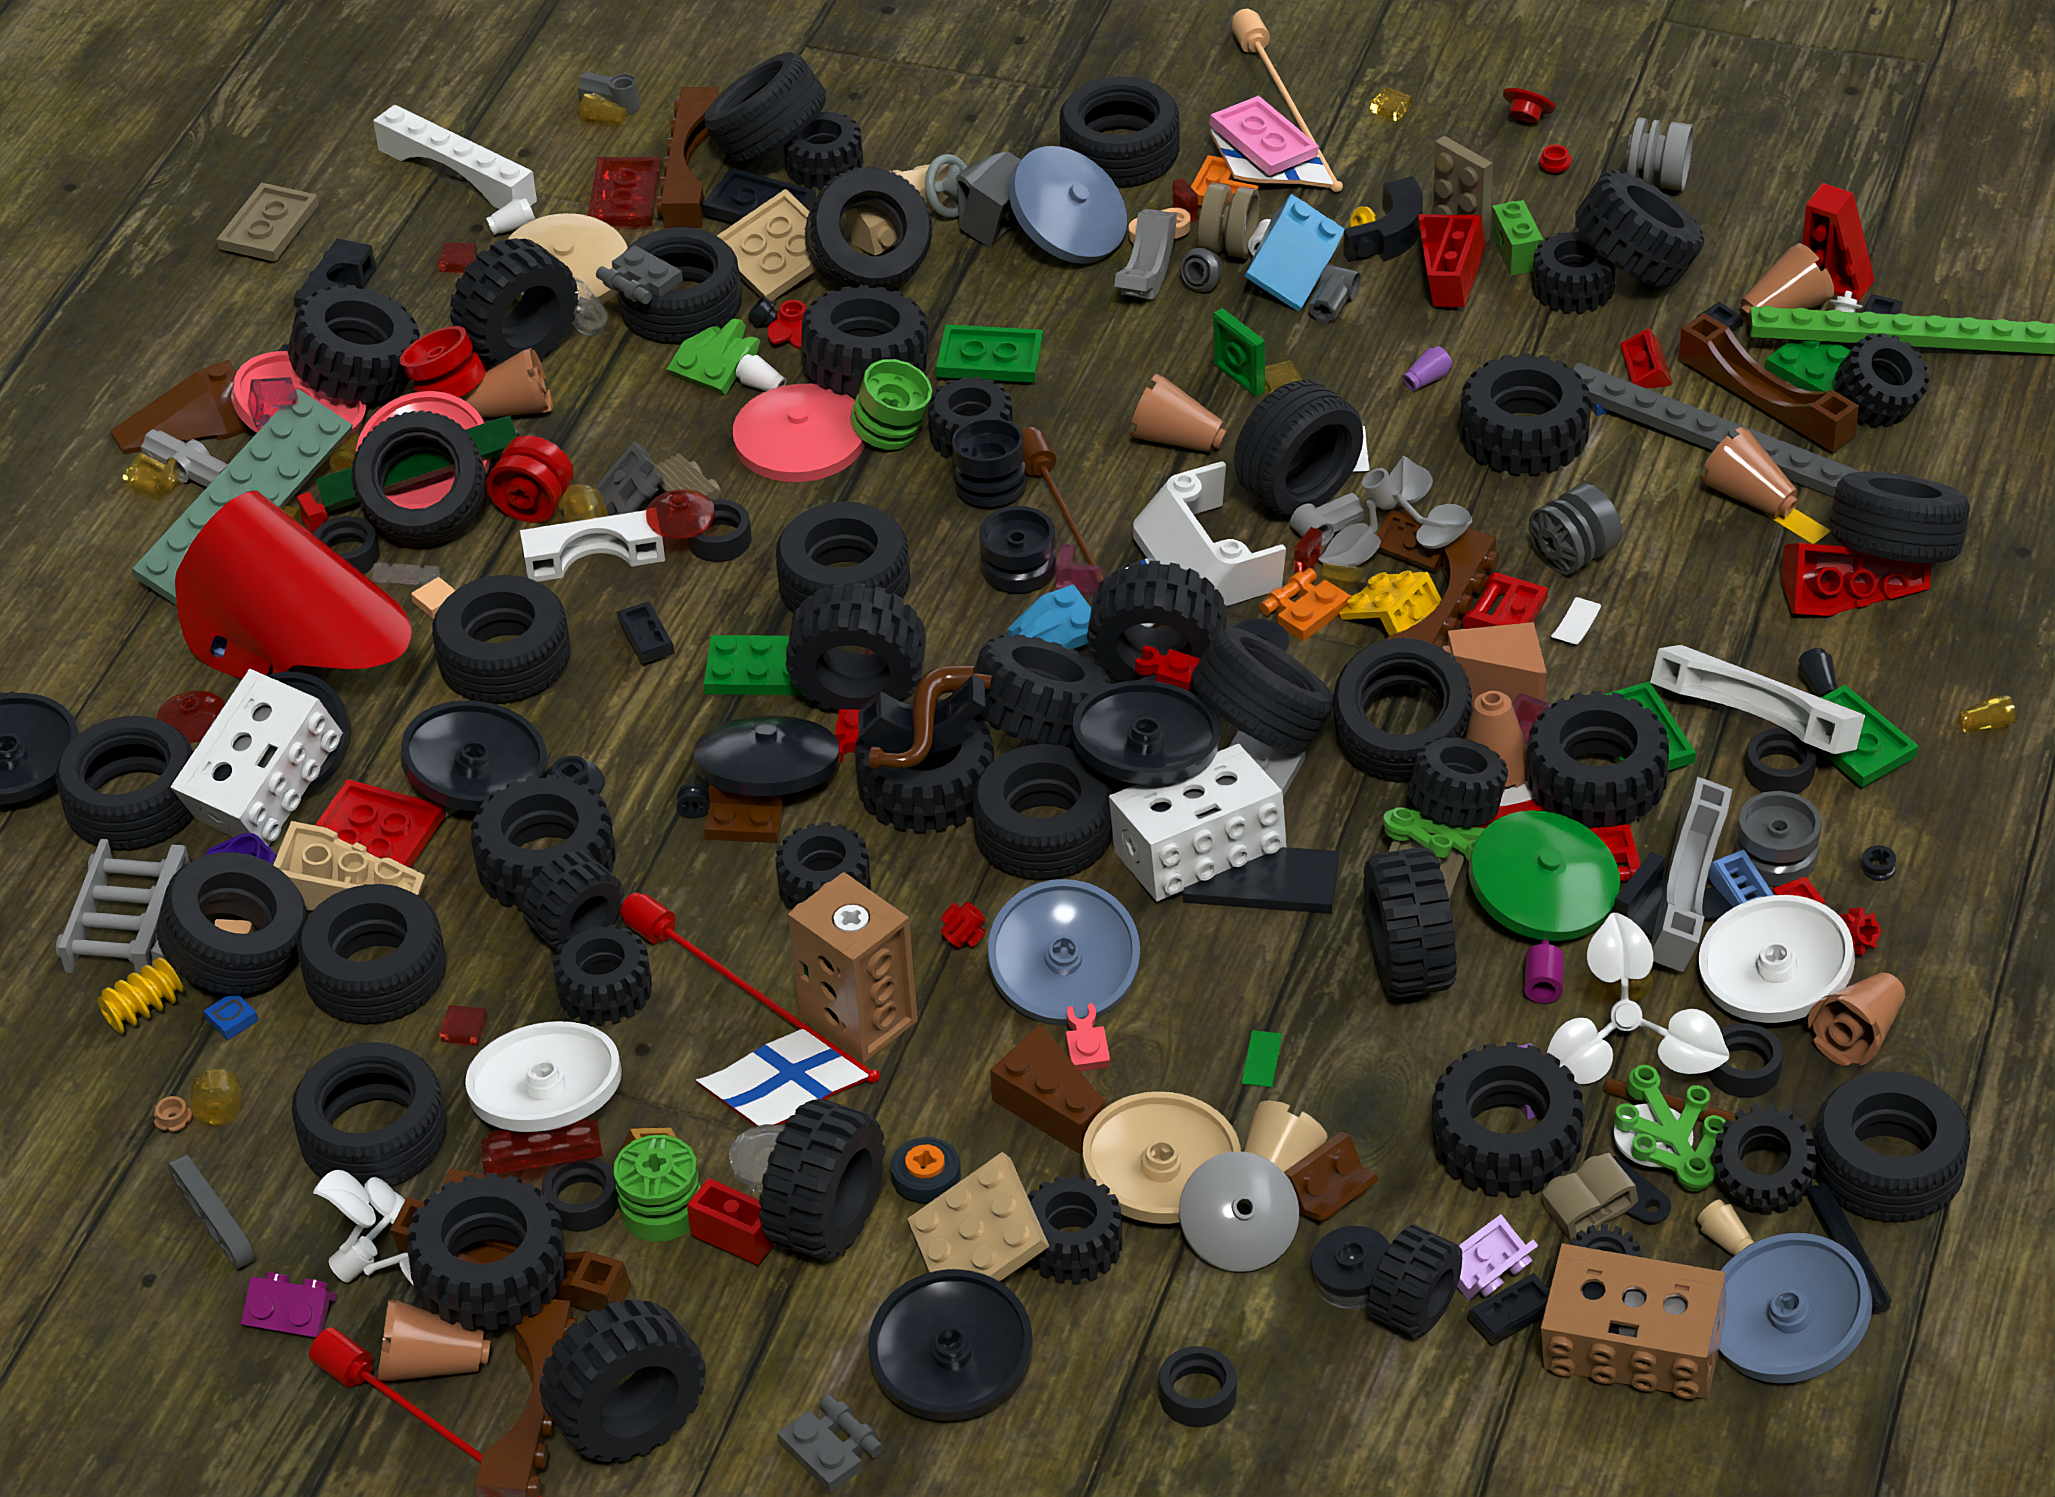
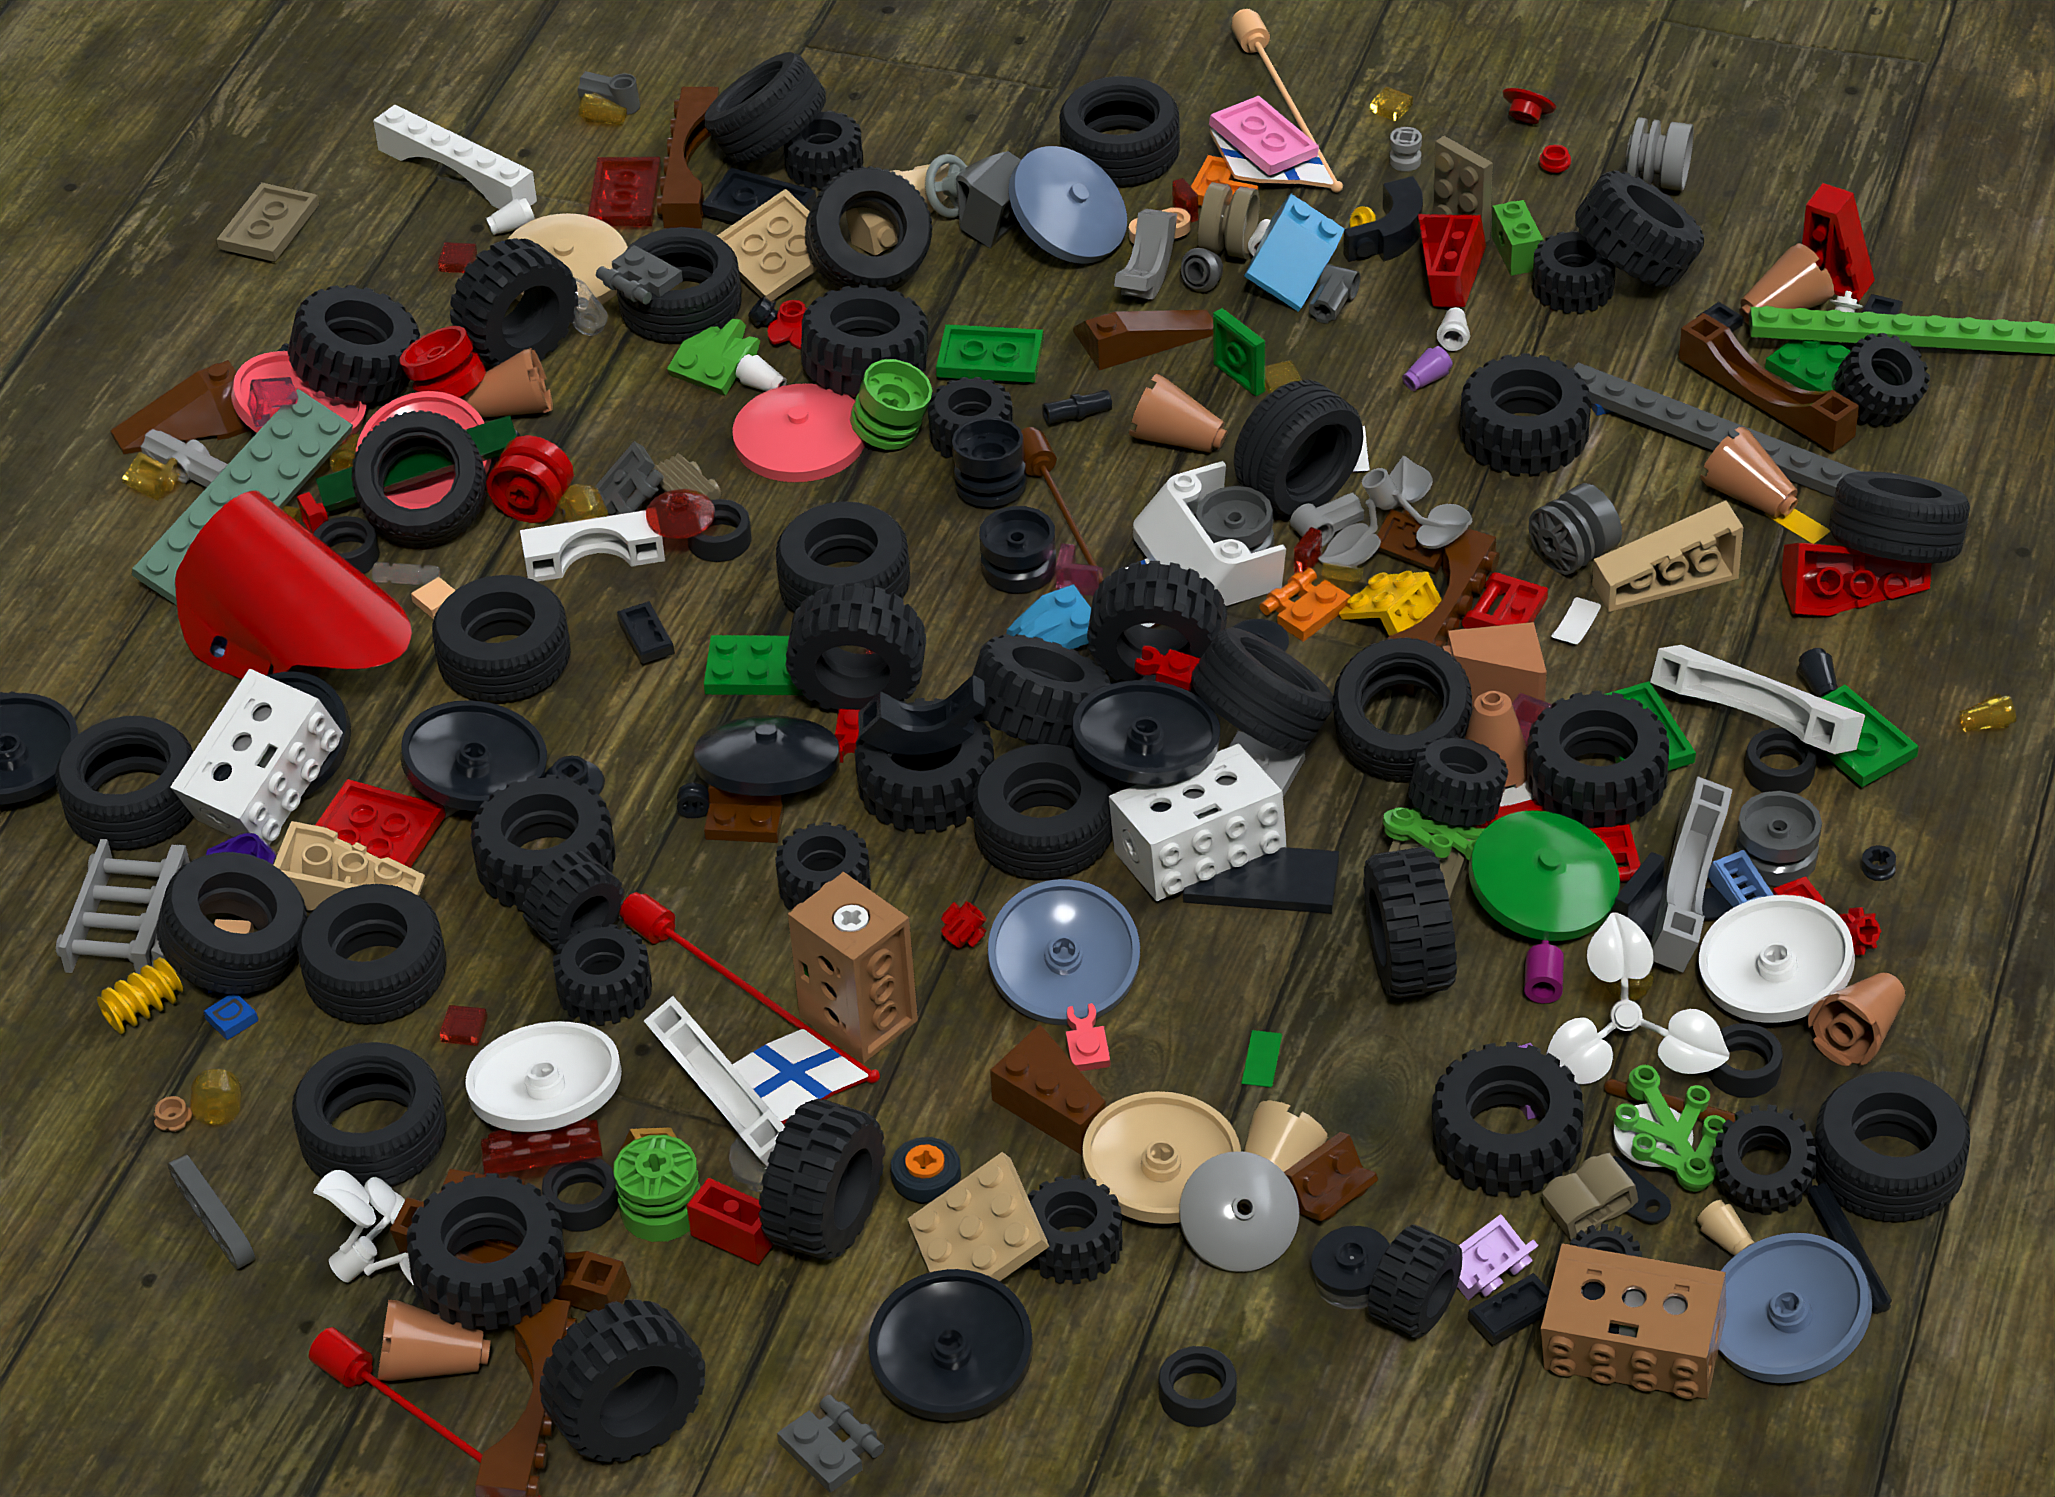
(191, 713): clear red dish -> none
(285, 1306): magenta bracket -> none
(341, 265): black arch -> none
(716, 1077): none -> white arch
(929, 689): reddish brown animal -> none
(1077, 406): none -> black pin
(1137, 334): none -> reddish brown wedge
(1238, 515): none -> dark grey wheel
(1405, 149): none -> light grey wheel
(1453, 331): none -> white cone
(1646, 360): red slope -> none
(1672, 560): none -> tan wedge

